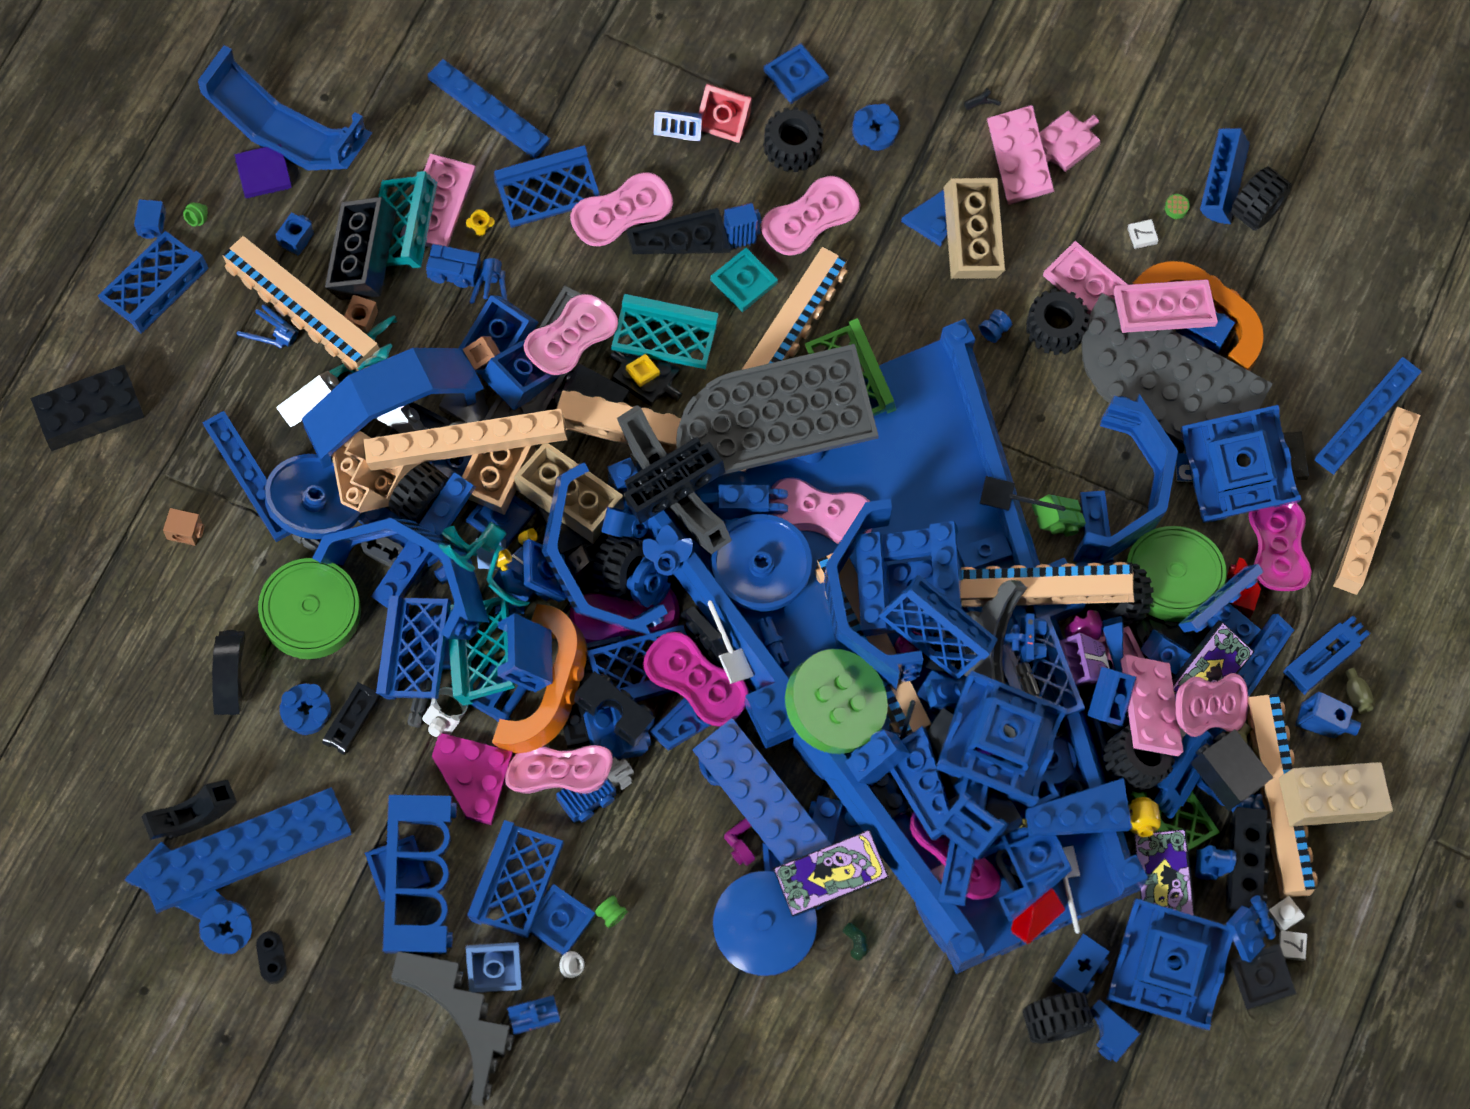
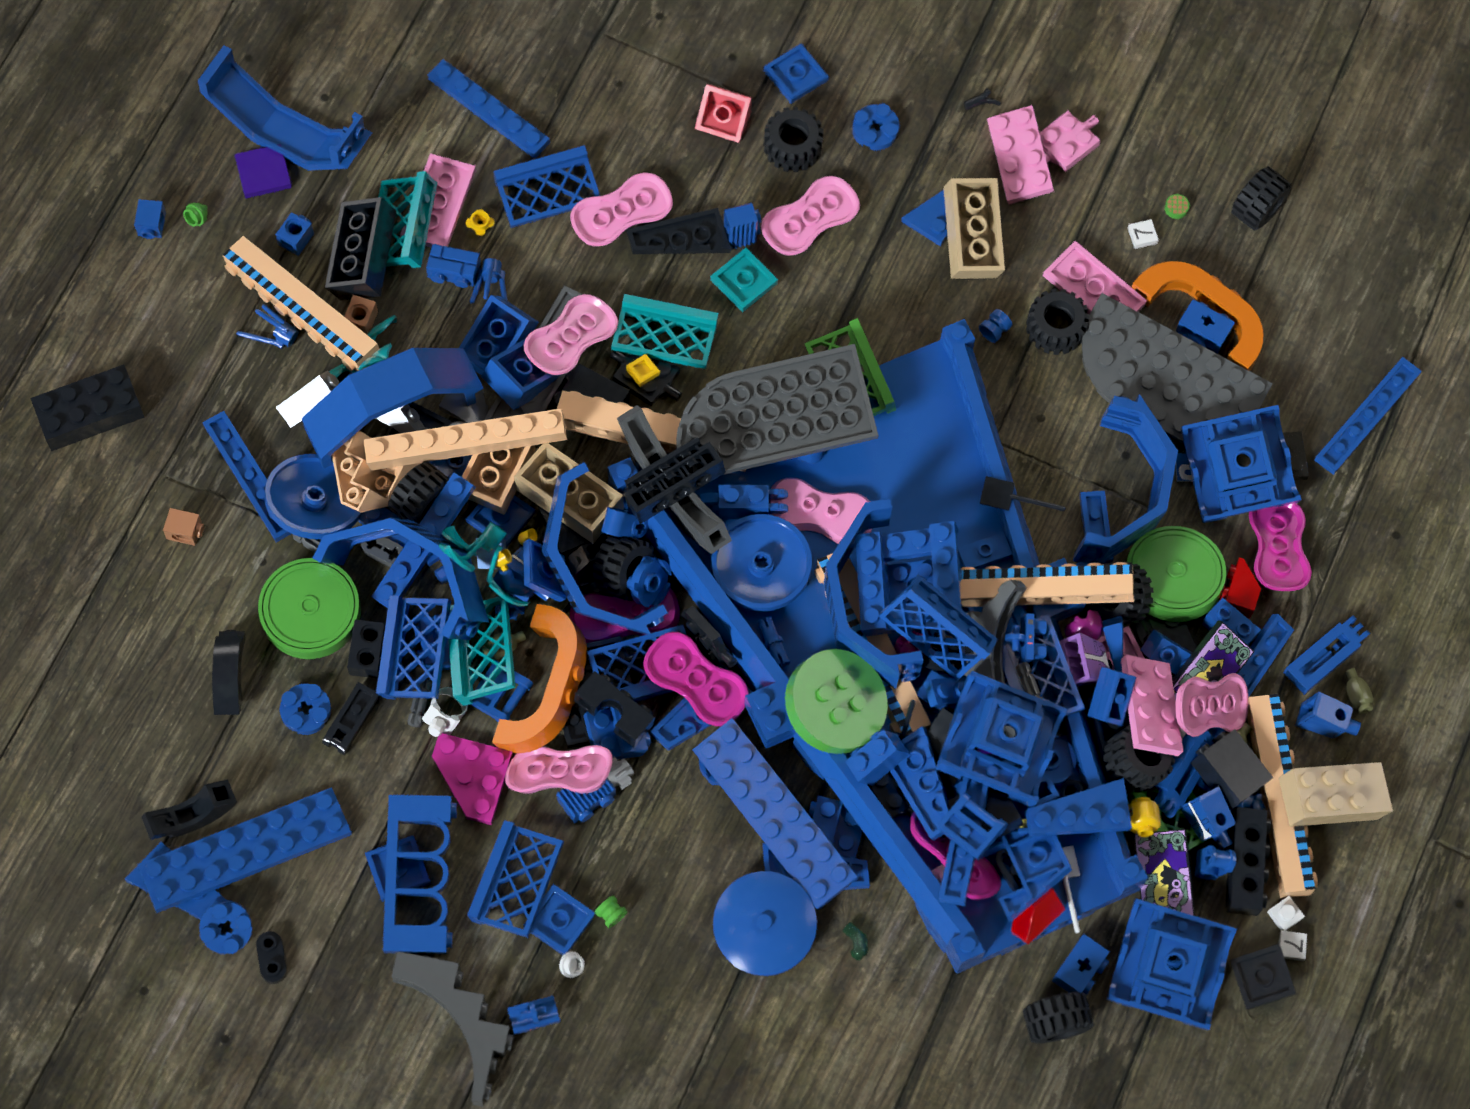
(166, 290): blue fence -> none
(362, 648): none -> black brick
(481, 352): nougat brick -> none
(494, 967): medium blue slope -> none
(528, 653): blue panel -> none
(667, 546): blue plate -> none
(677, 133): slope -> none
(735, 661): white piece -> none
(741, 852): magenta plate -> none
(800, 310): light nougat brick -> none
(831, 873): tile -> none
(1060, 521): bright green brick -> none
(1115, 1033): blue arch -> none
(1165, 306): bright pink plate -> none
(1210, 817): none -> blue torso
(1225, 175): blue brick -> none
(1226, 594): blue plate -> none
(1248, 934): blue plate -> none
(1376, 501): light nougat brick -> none

